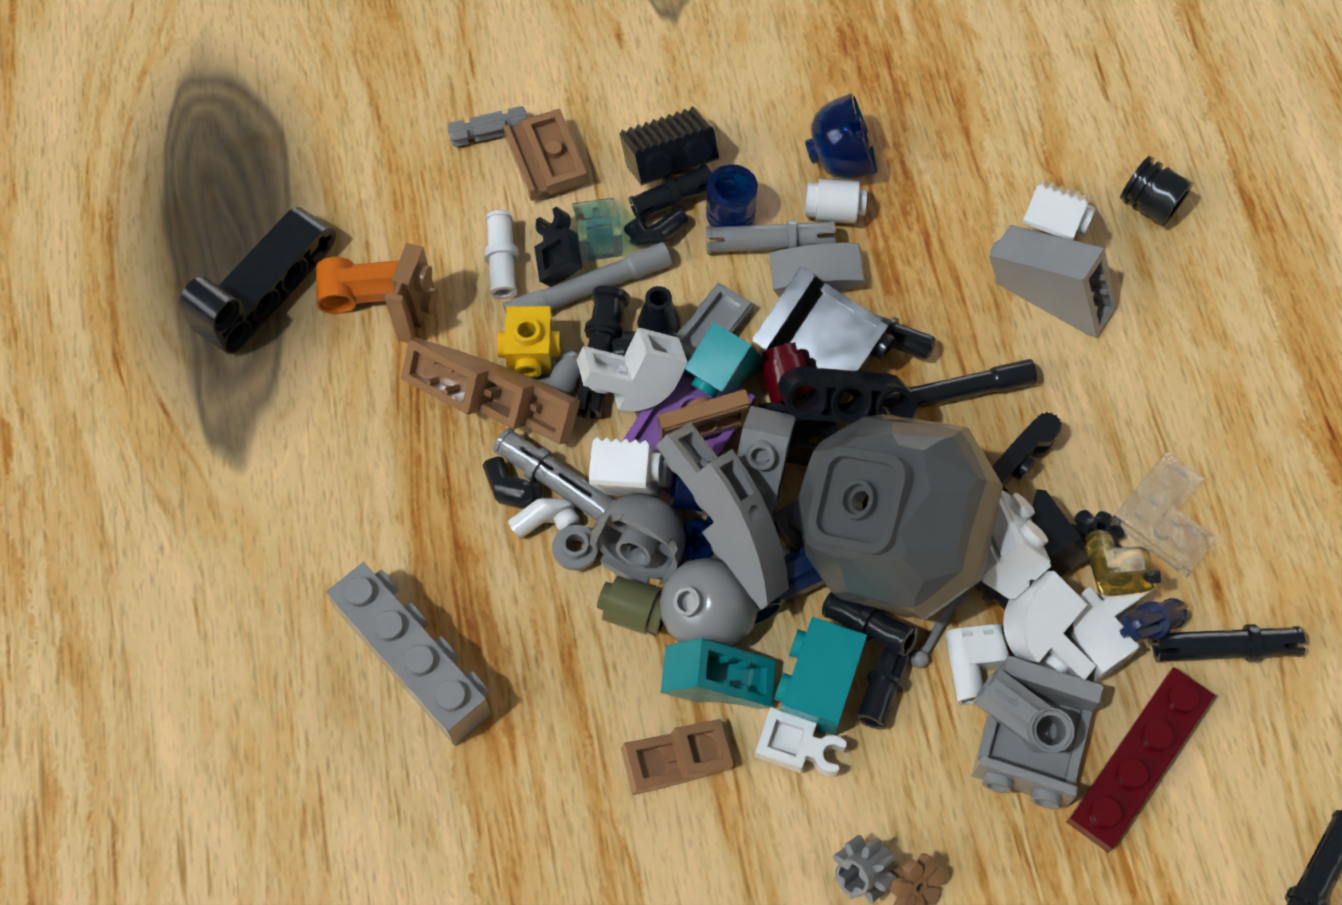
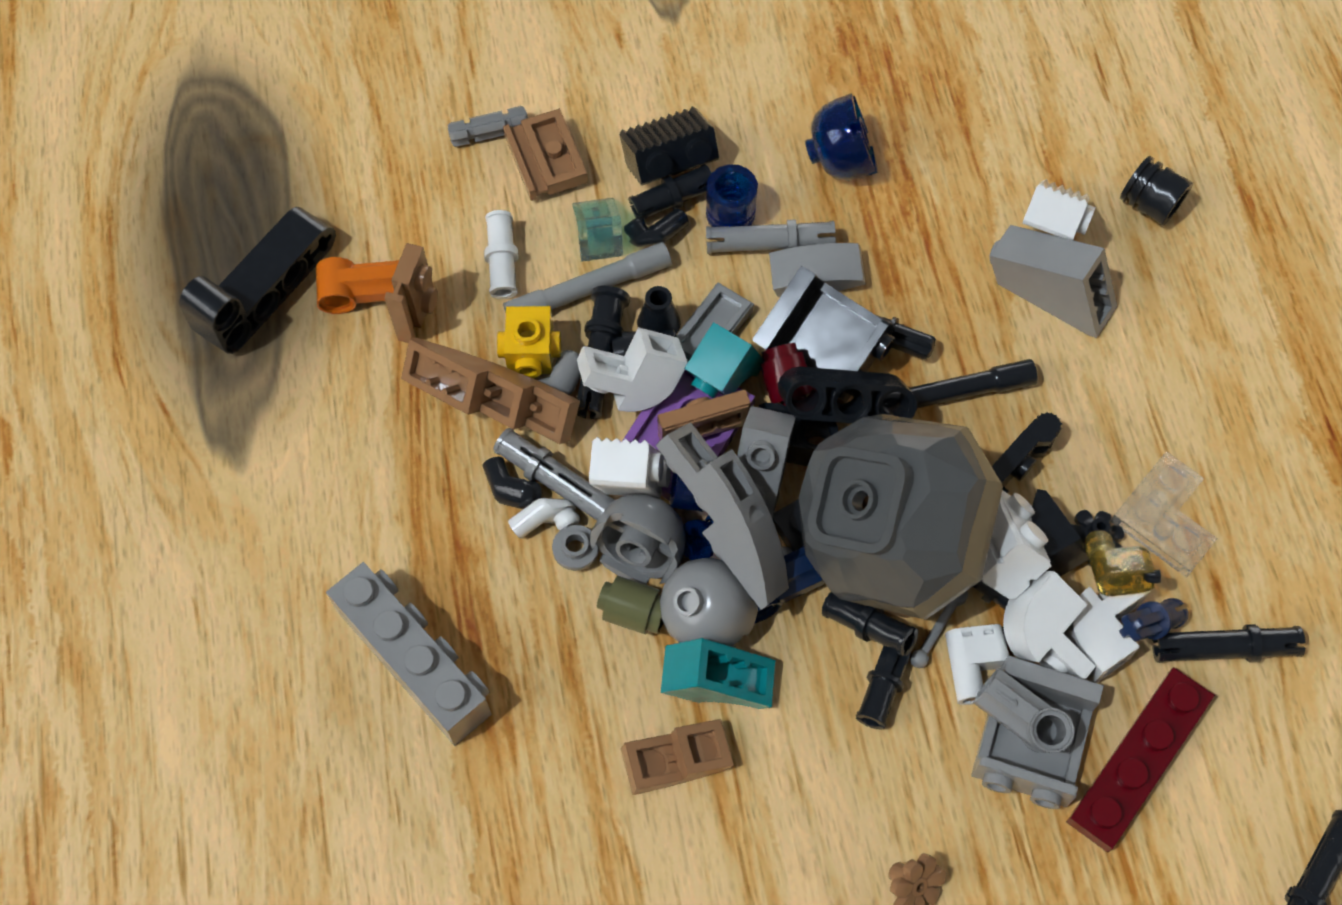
(559, 251): black plate -> none
(790, 741): white plate -> none
(822, 674): teal brick -> none
(835, 201): white brick -> none
(864, 868): light grey gear -> none

